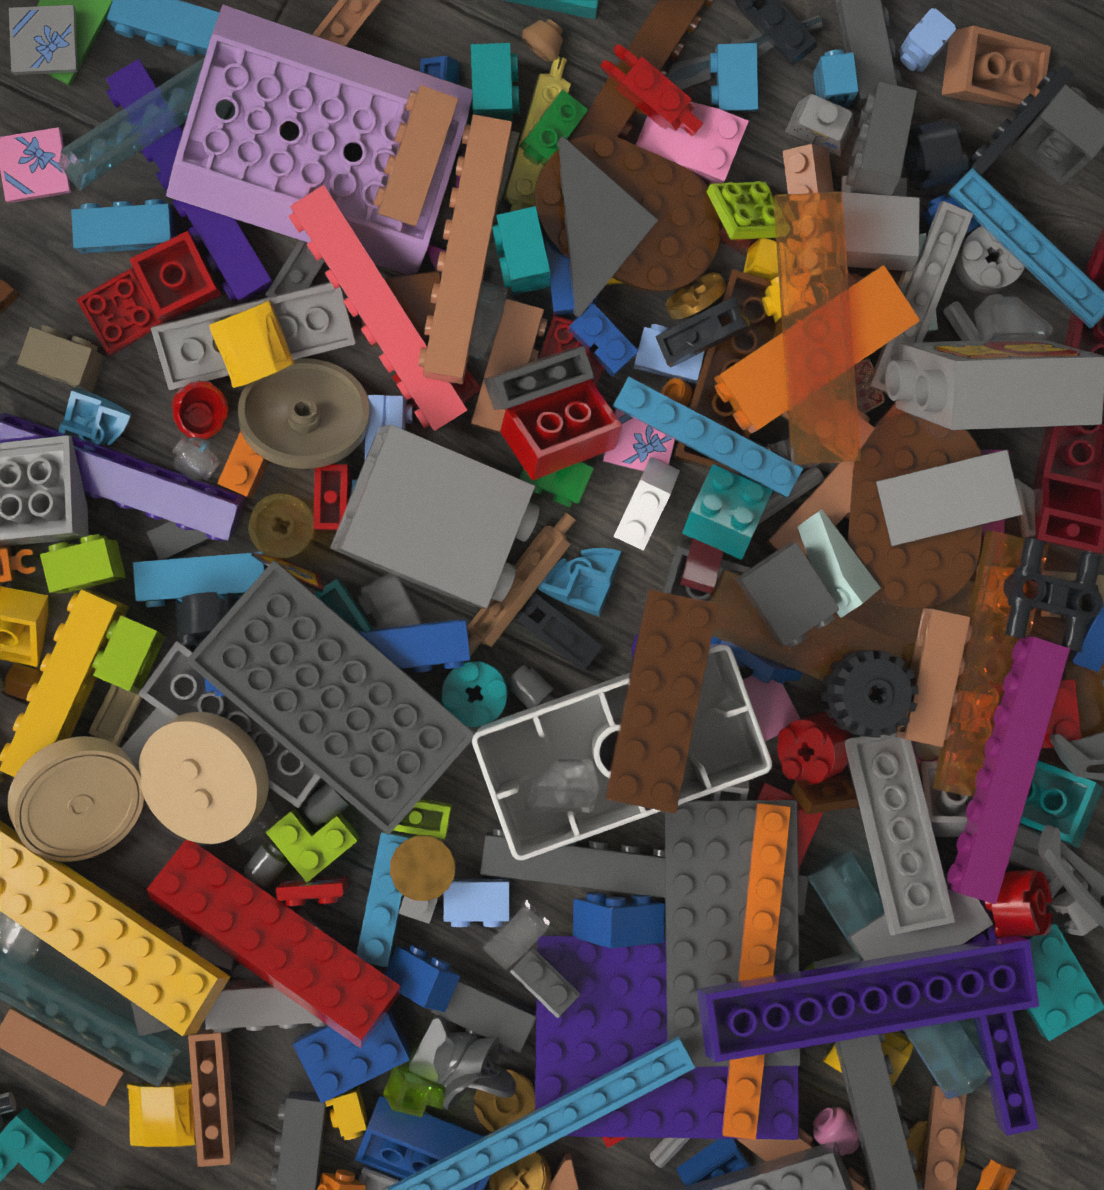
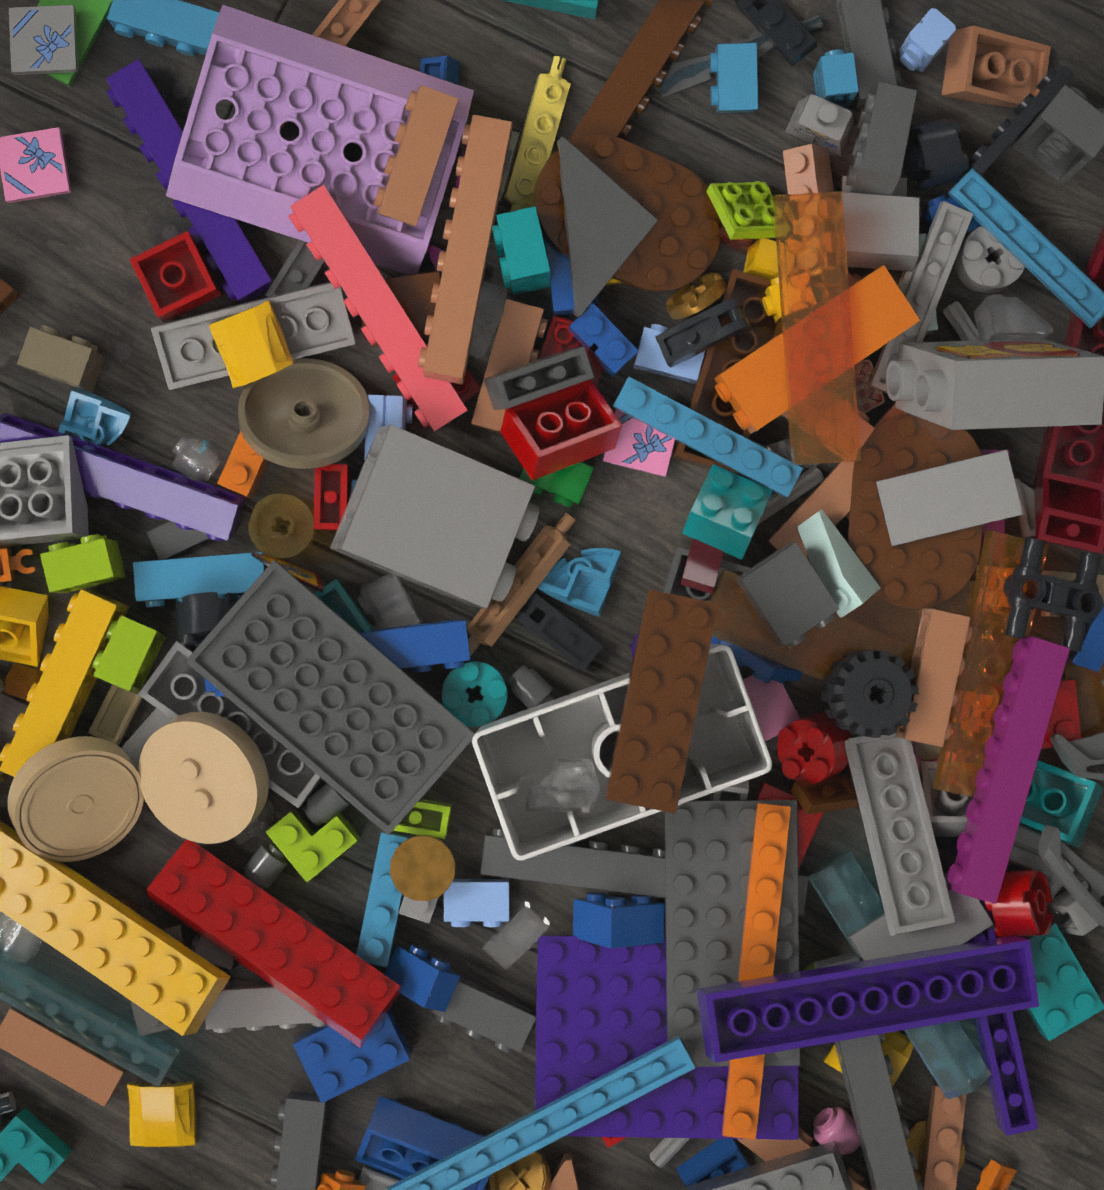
(119, 312): red tile -> none
(122, 226): dark azure brick -> none
(130, 129): clear light blue brick -> none
(199, 409): red hair -> none
(212, 1098): nougat brick -> none
(326, 889): red tile -> none
(349, 1113): yellow brick -> none
(411, 1092): clear neon green brick -> none
(458, 1061): dark grey helmet -> none
(492, 79): teal brick -> none
(498, 1112): pearl gold tile -> none
(543, 39): medium nougat cone -> none
(545, 983): dark grey brick -> none
(556, 121): green brick -> none
(647, 503): white brick -> none
(652, 92): red hinge -> none
(678, 391): orange tile -> none
(707, 152): bright pink slope -> none

